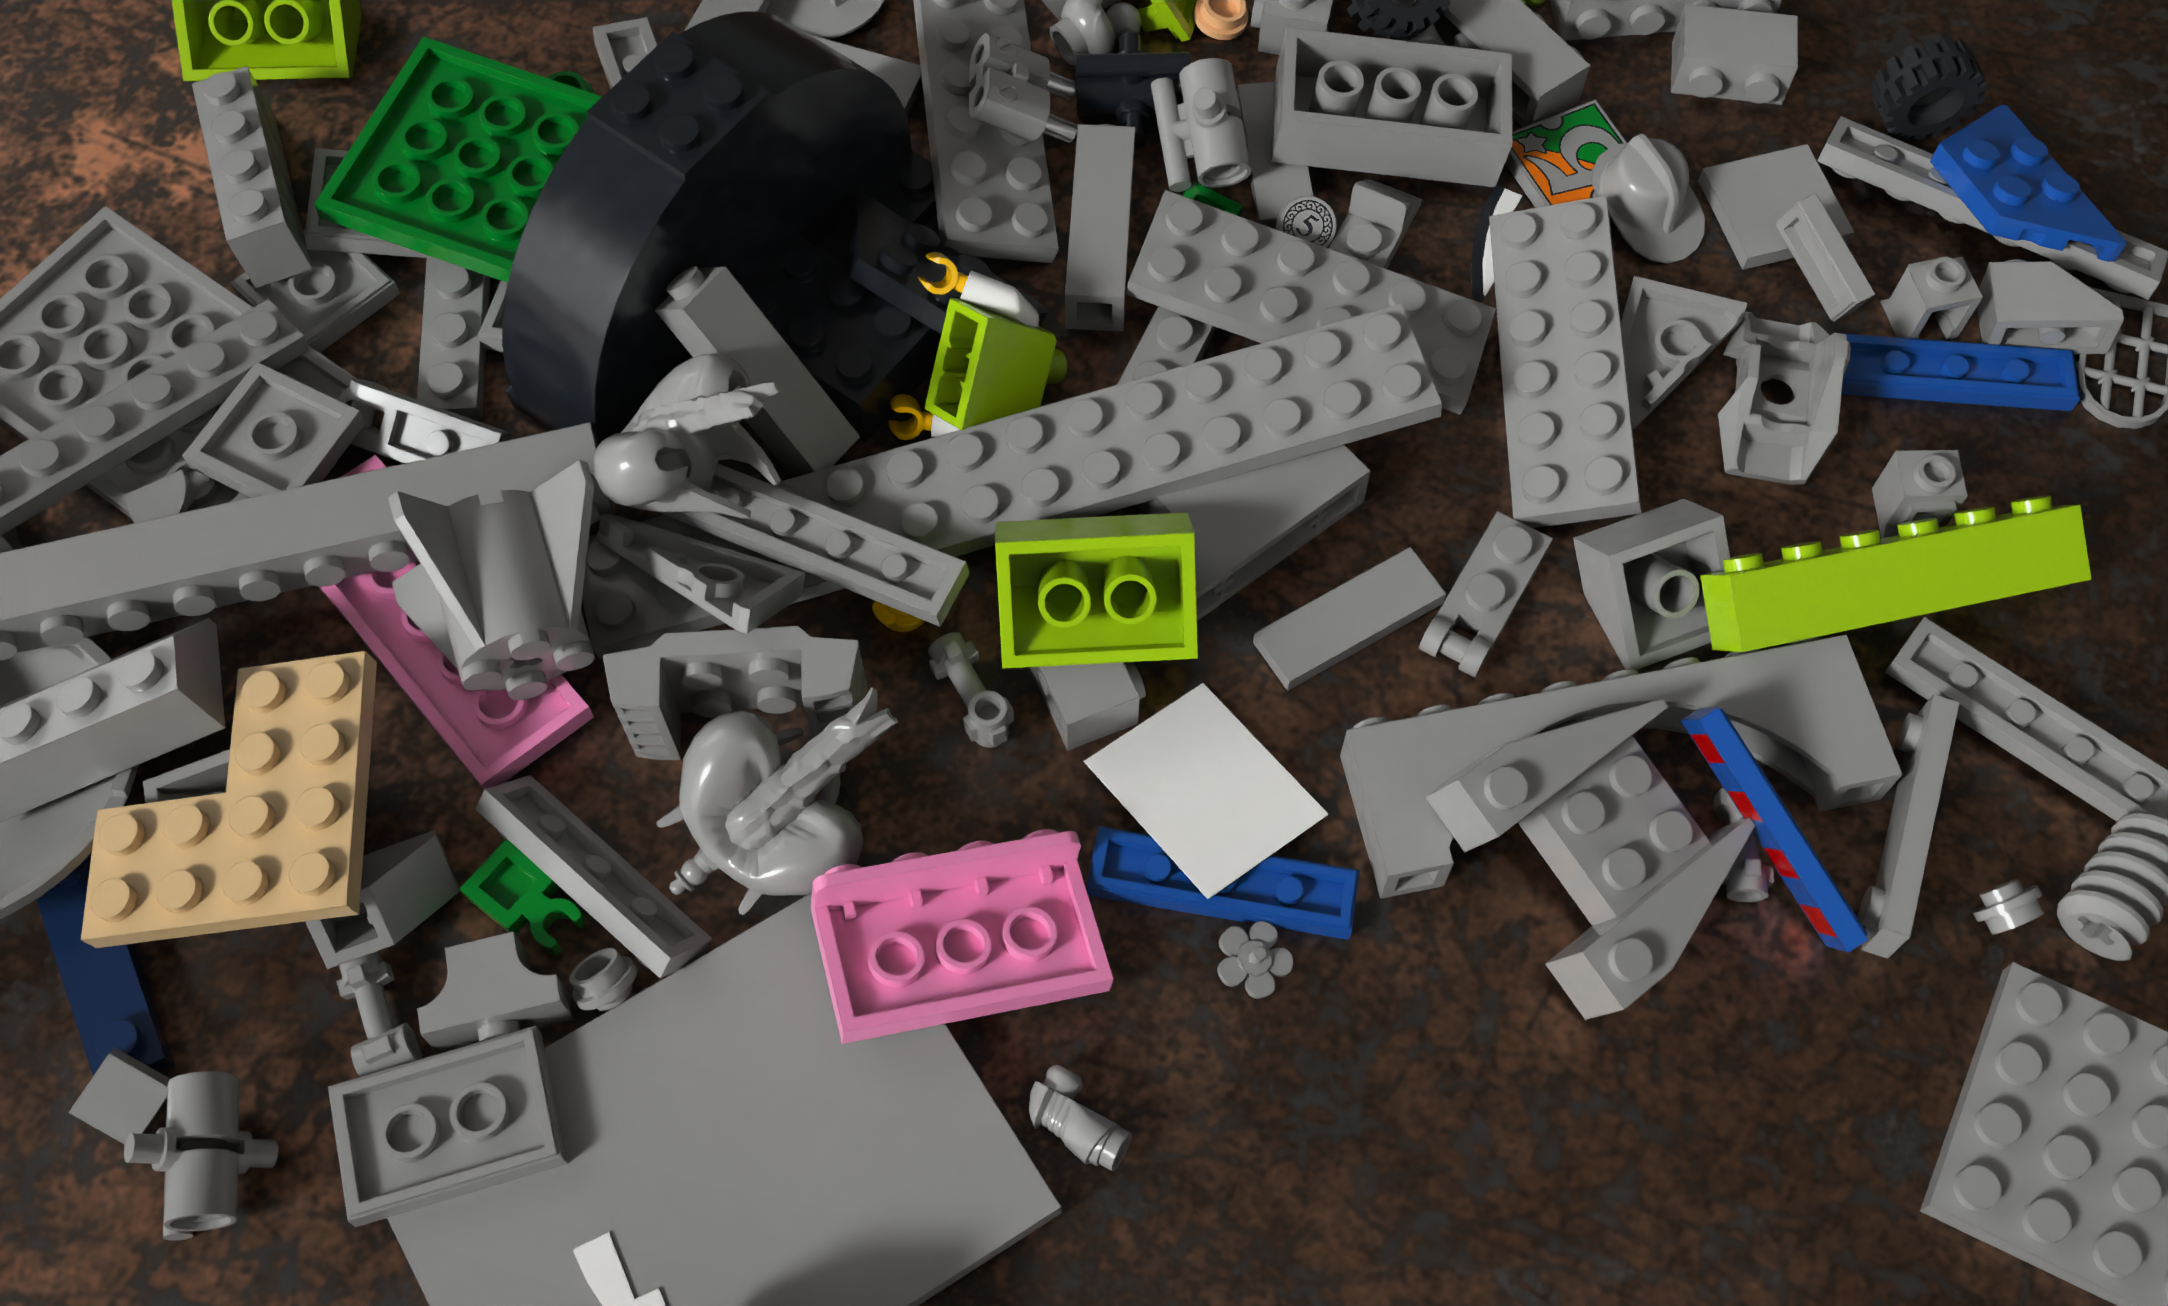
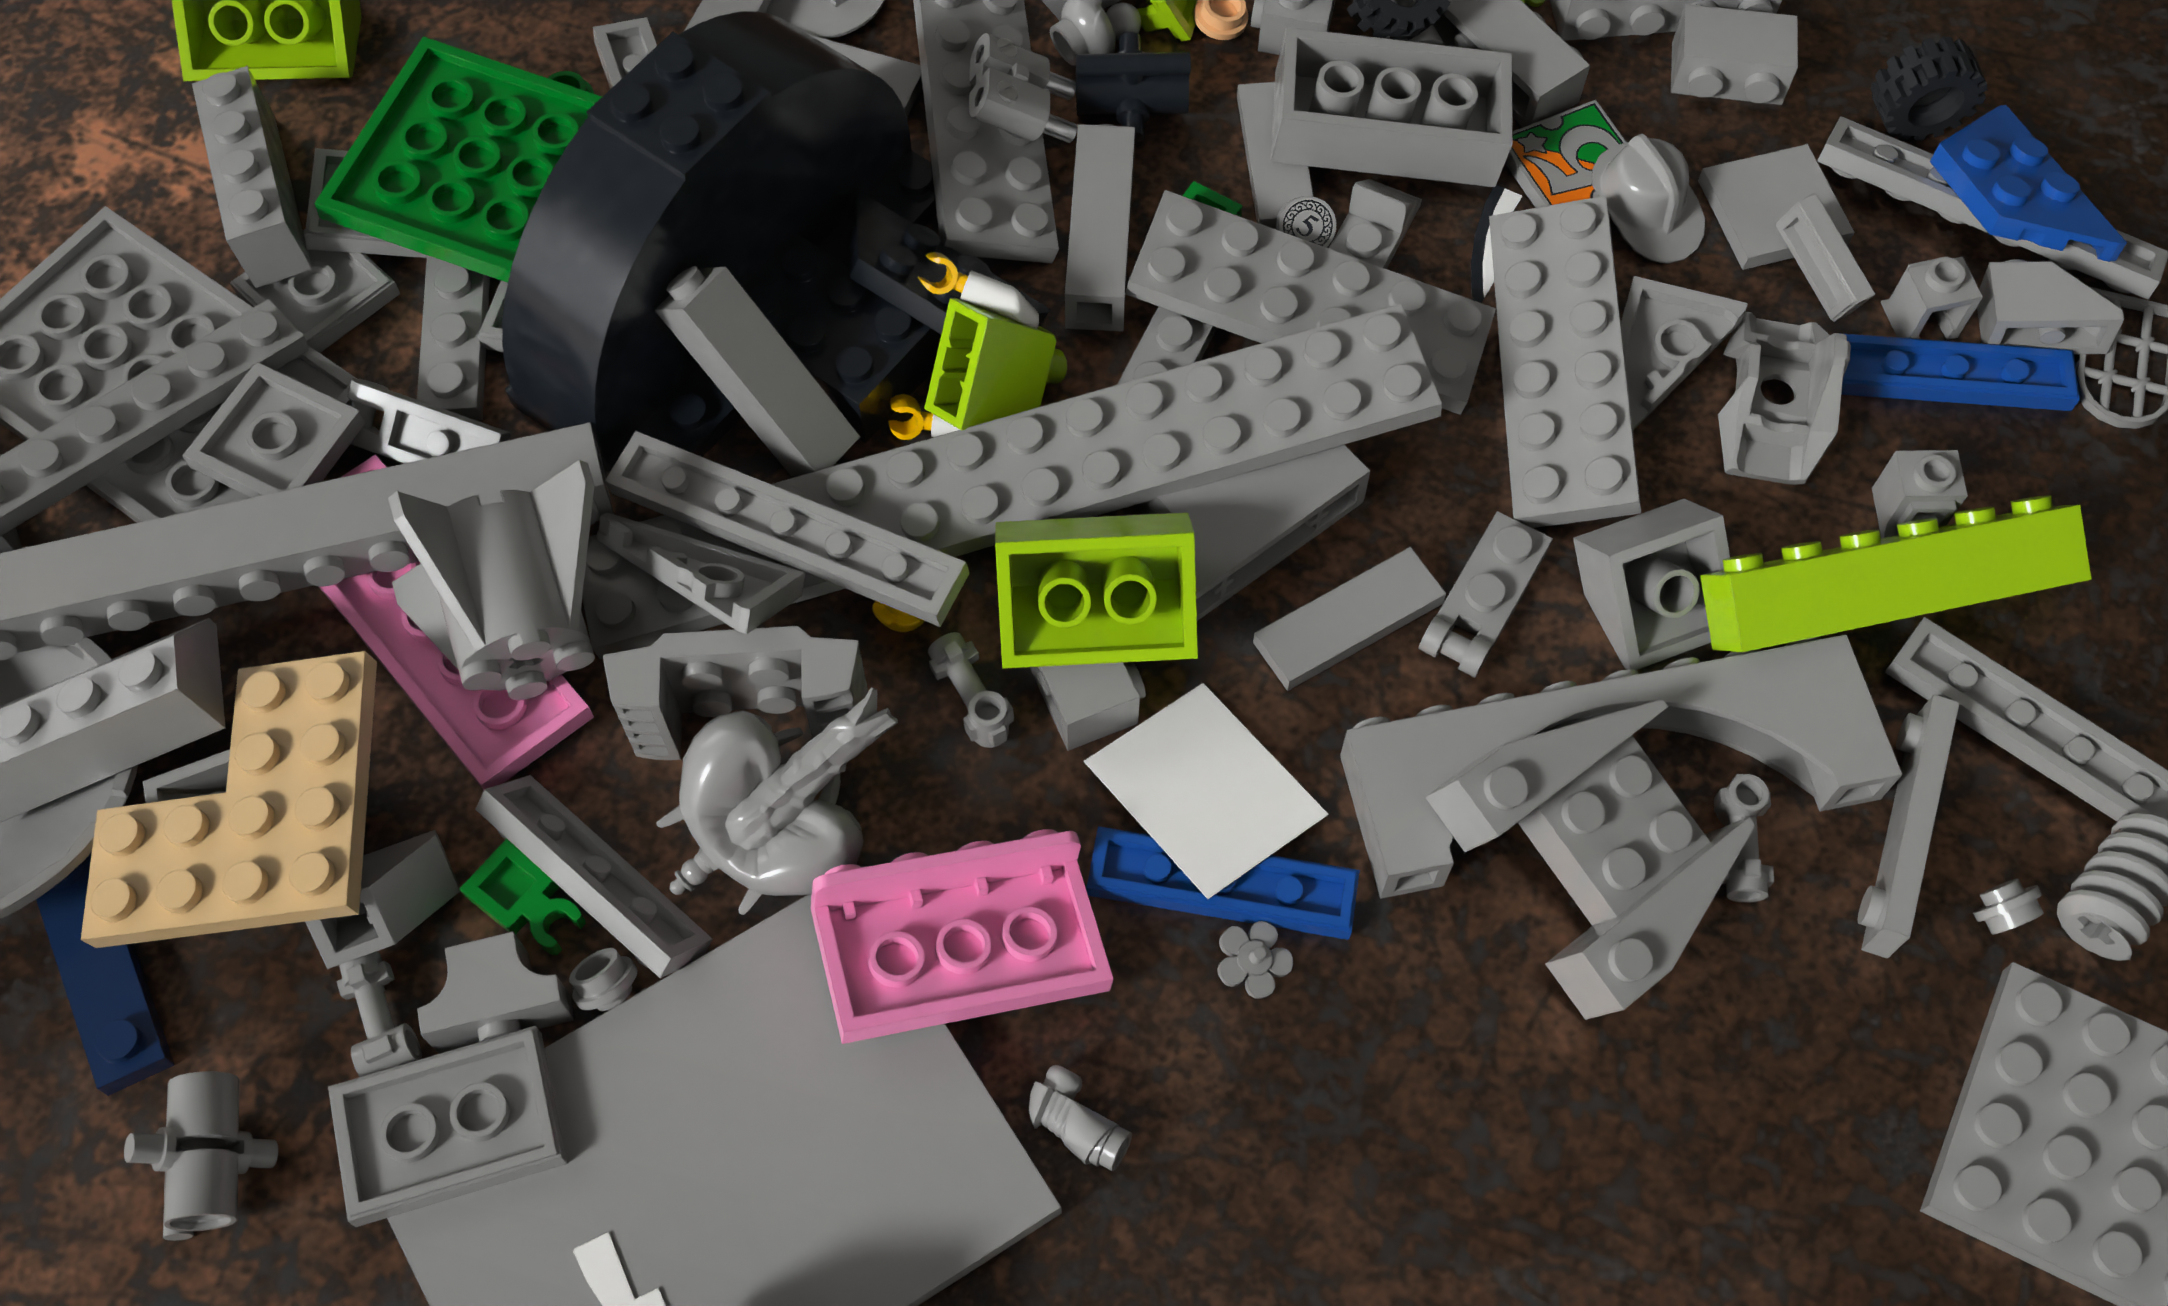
(121, 1096): light grey tile -> none
(160, 498): light grey tile -> none
(679, 436): light grey hair -> none
(1202, 126): light grey pin -> none
(1775, 829): blue tile -> none

